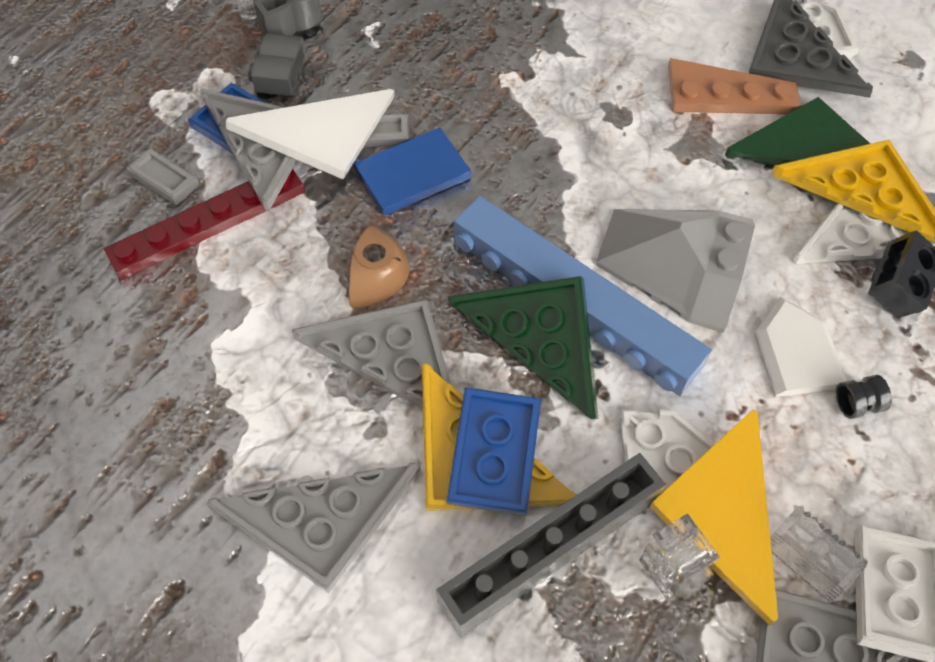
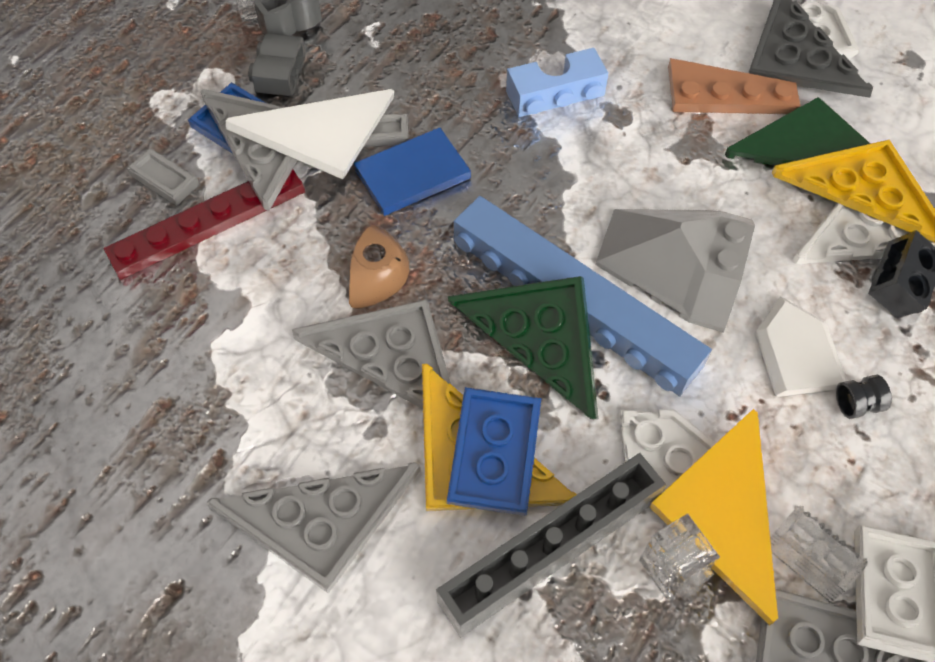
(535, 91): none -> light blue arch

